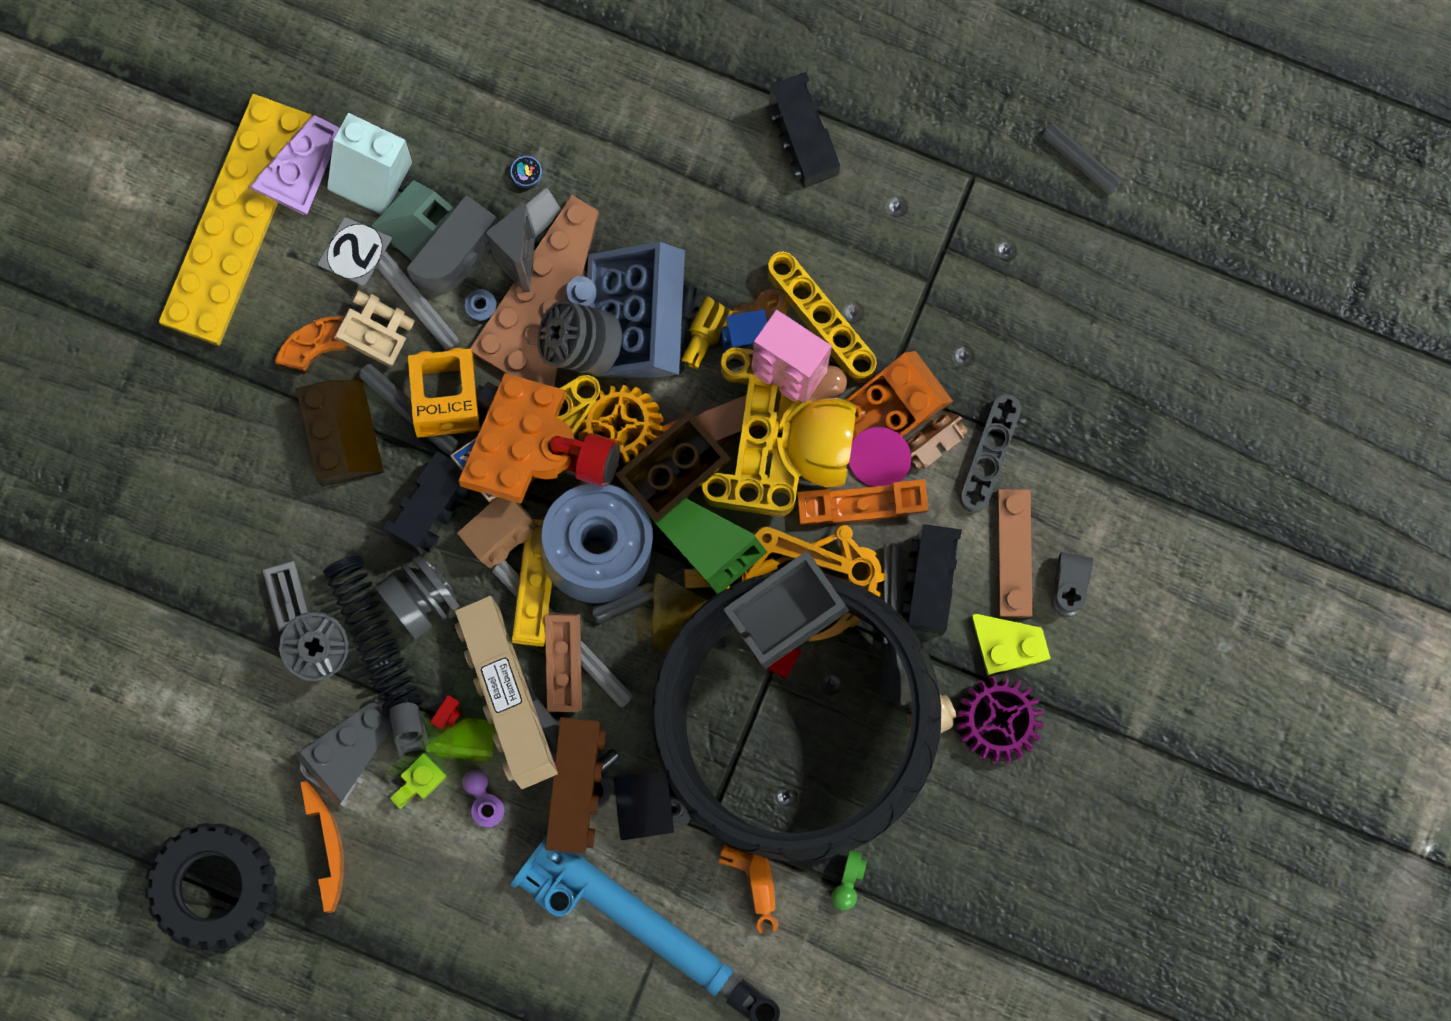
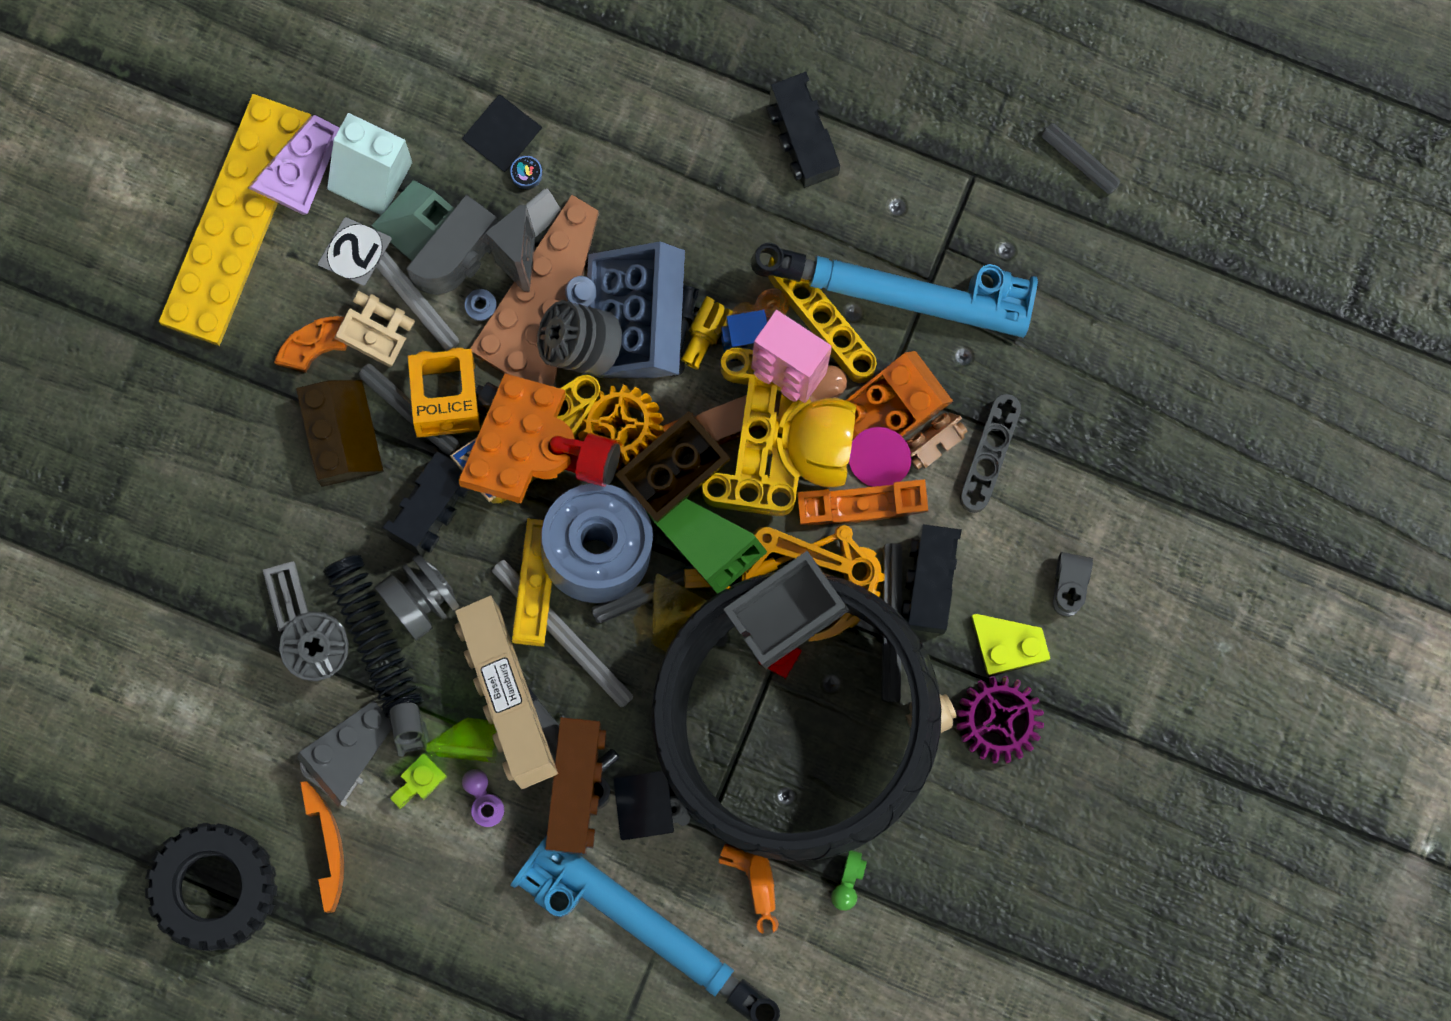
(447, 714): red plate -> none
(497, 531): medium nougat brick -> none
(502, 133): none -> black sticker
(563, 662): nougat plate -> none
(1000, 309): none -> dark azure piece
(1014, 553): nougat plate -> none

